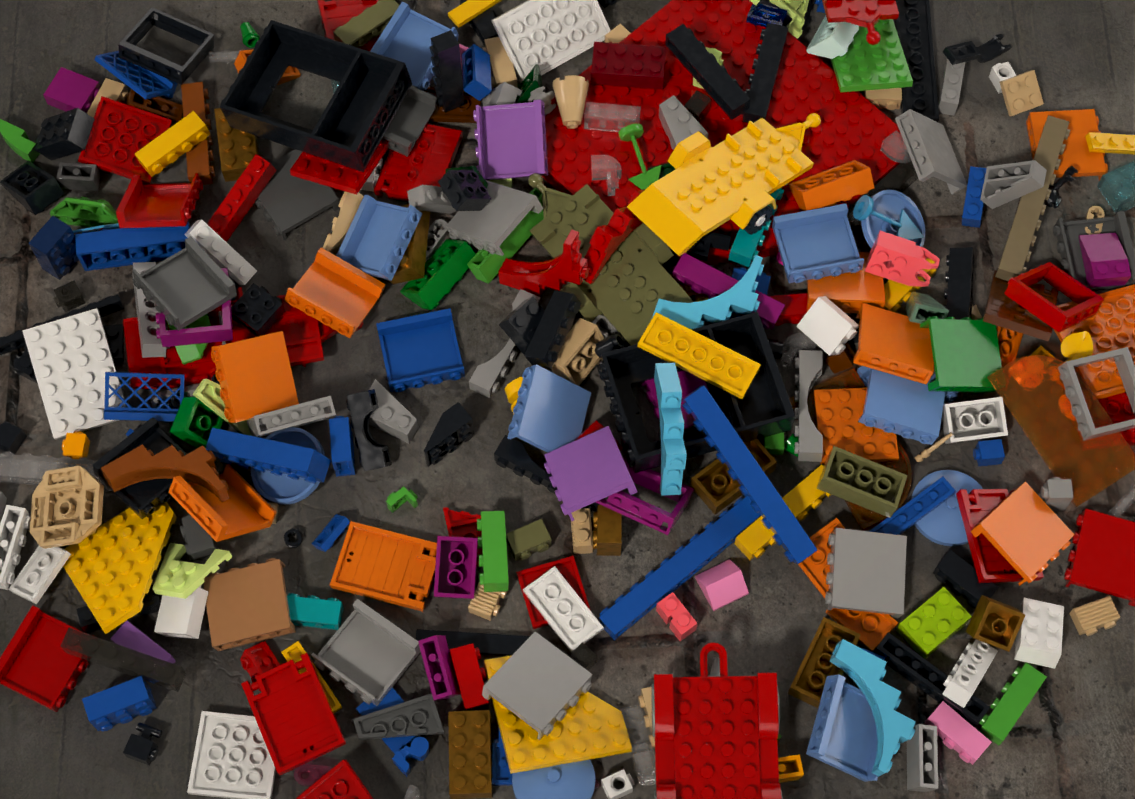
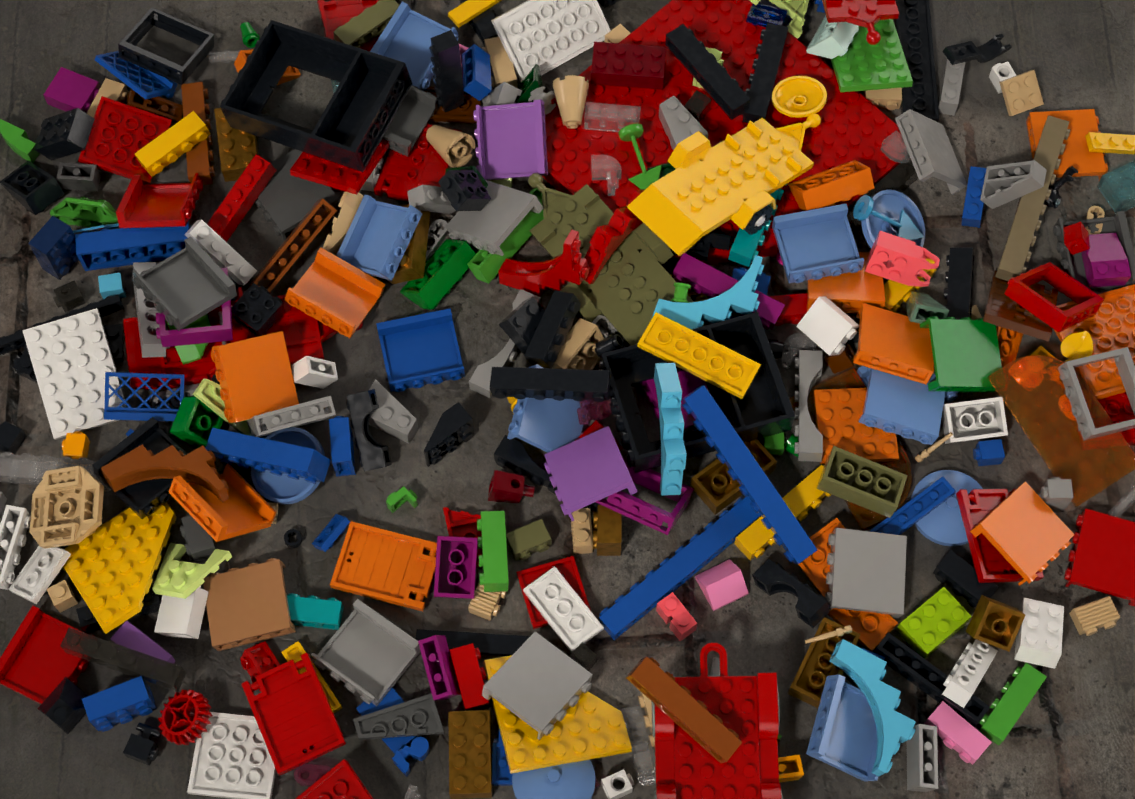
(62, 596): none -> tan brick
(64, 705): none -> black slope
(111, 285): none -> medium azure panel
(174, 724): none -> red gear
(294, 245): none -> dark orange brick
(314, 372): none -> white brick
(451, 145): none -> tan cone
(508, 487): none -> dark red torso
(550, 383): none -> black brick
(592, 411): none -> clear pink piece
(681, 292): none -> bright green bush
(684, 709): none -> dark orange brick
(774, 579): none -> black arch
(799, 96): none -> yellow dish
(838, 632): none -> tan piece
(1076, 238): none -> red brick

